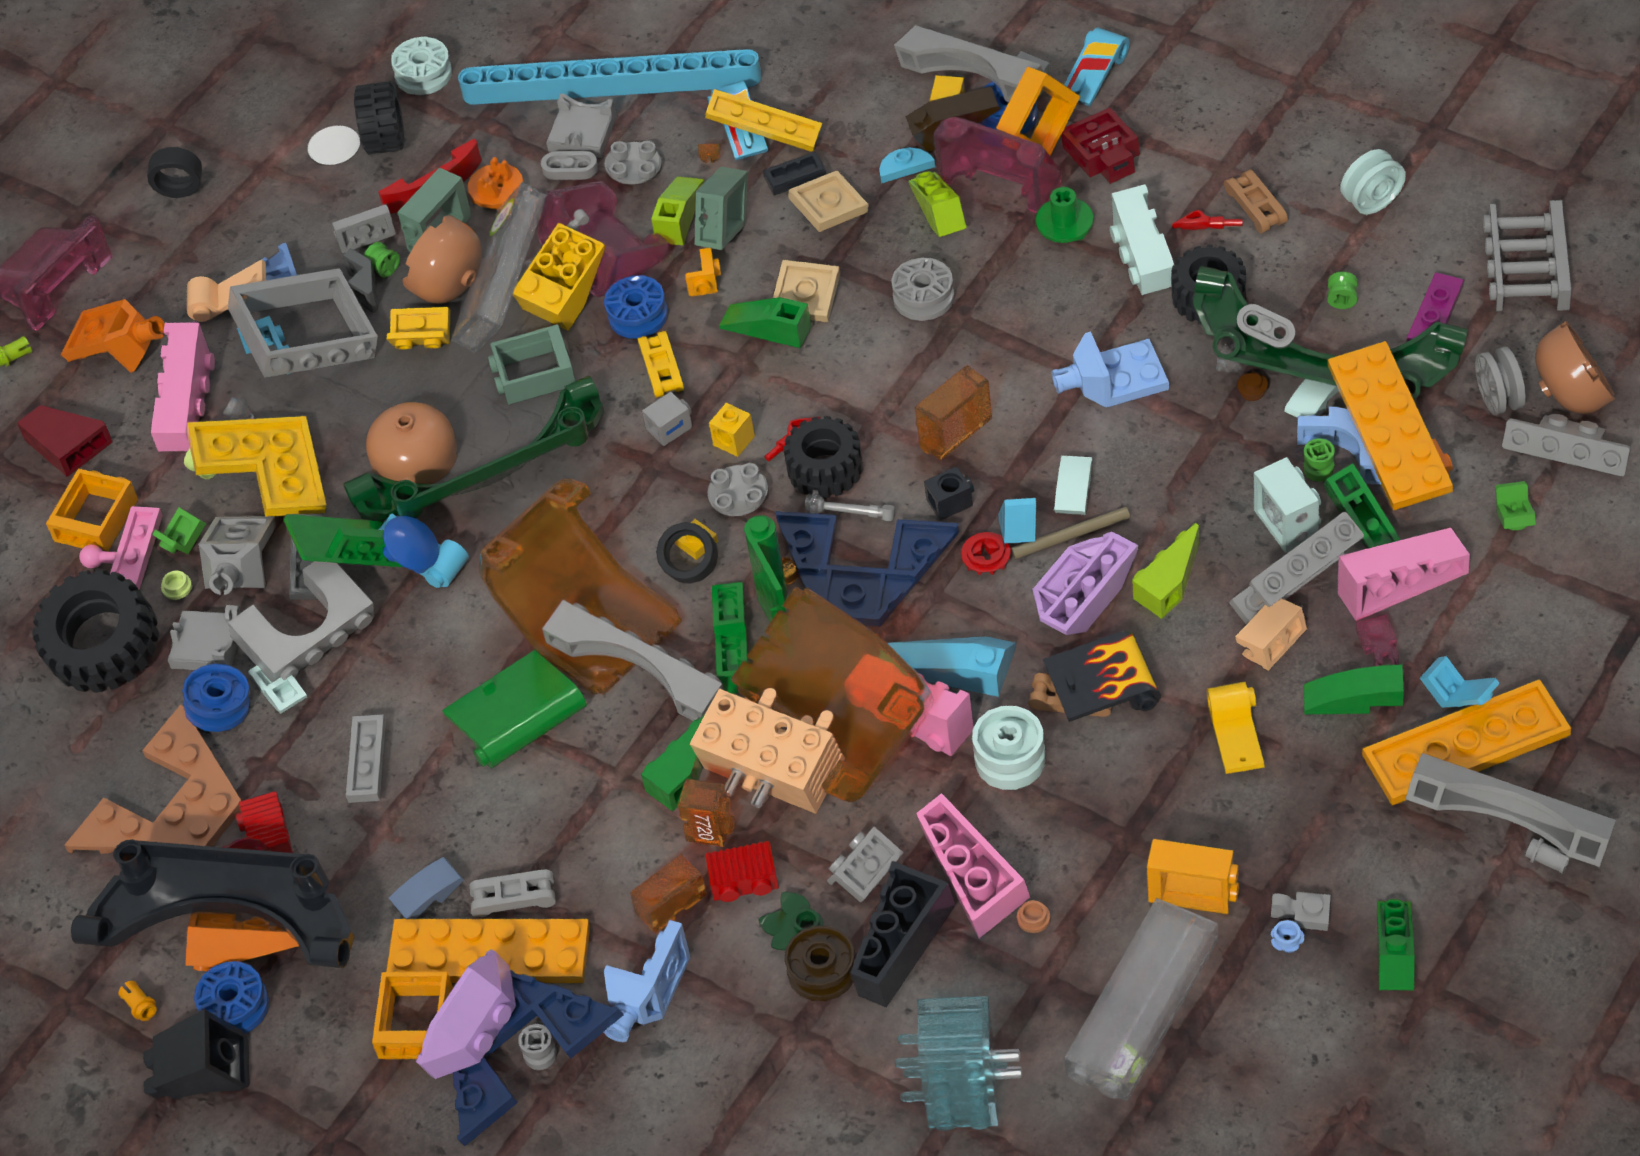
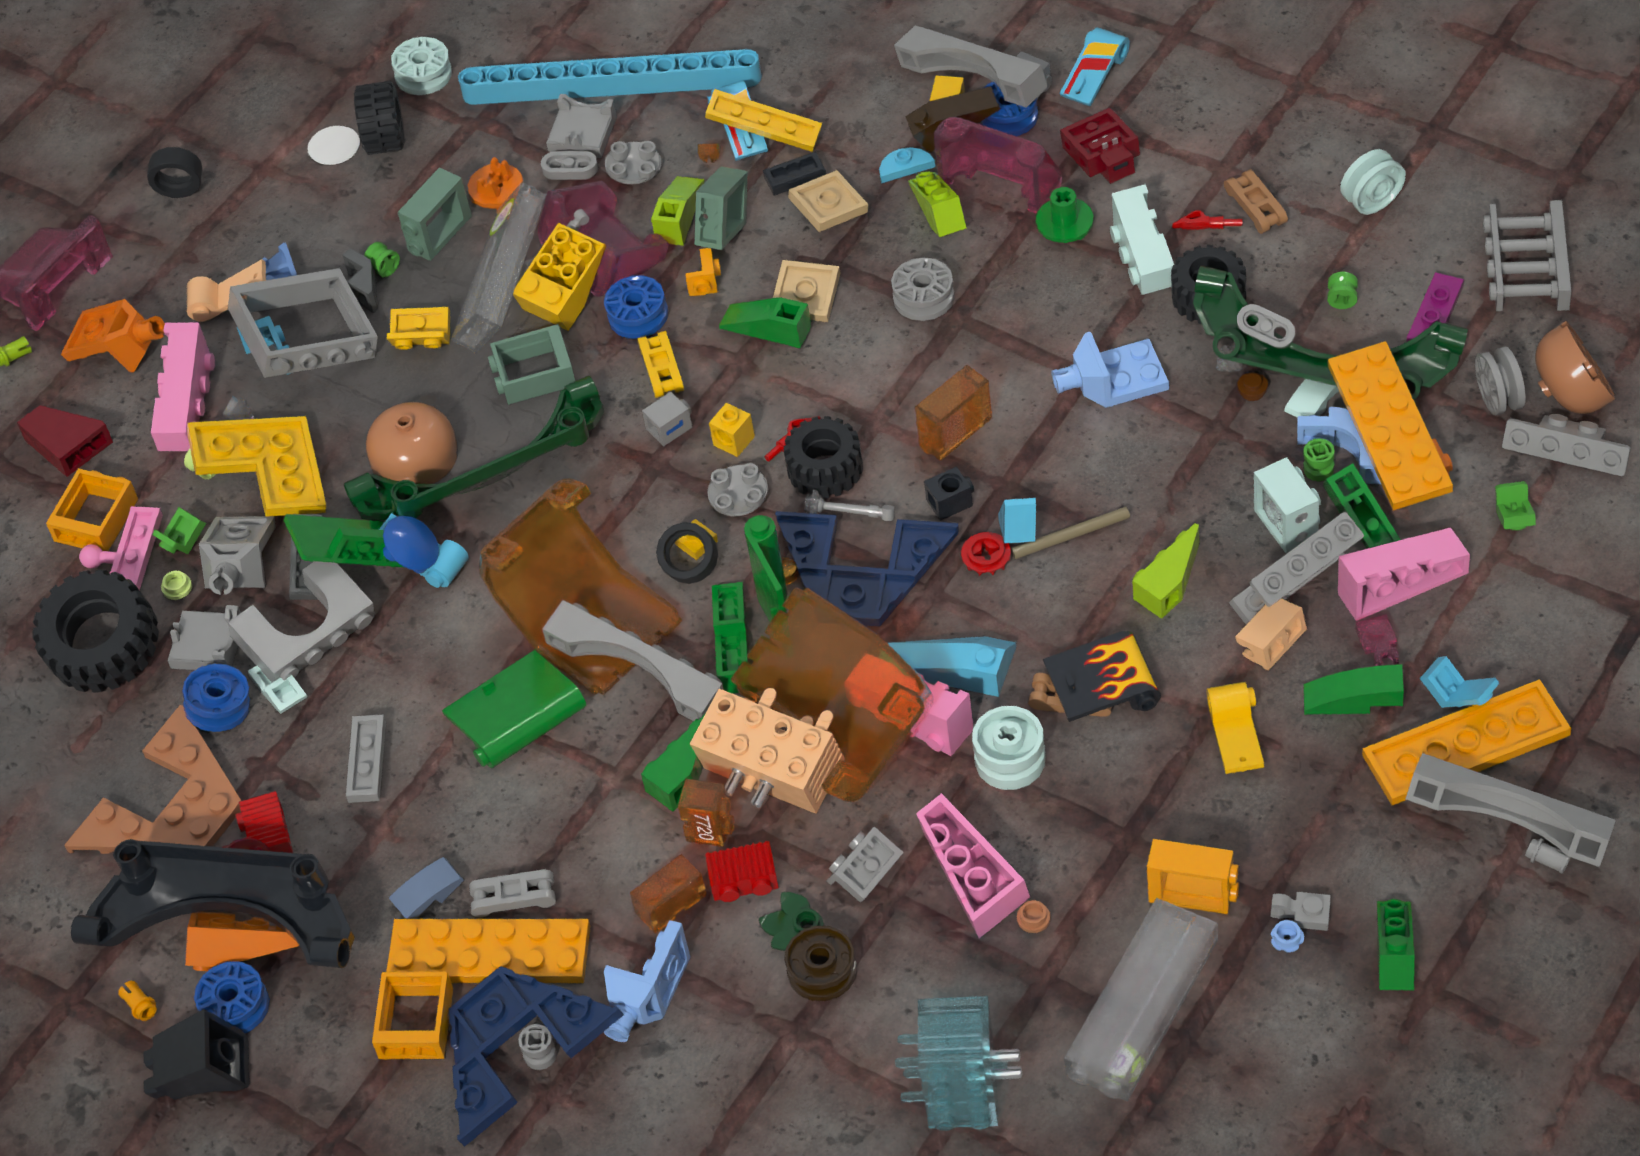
(364, 228): light grey bracket -> none
(444, 261): nougat cylinder -> none
(463, 164): red slope -> none
(469, 1017): lavender wedge -> none
(900, 931): black wedge -> none
(1054, 117): light orange window -> none
(1073, 485): light aqua slope -> none
(1083, 582): lavender wedge -> none

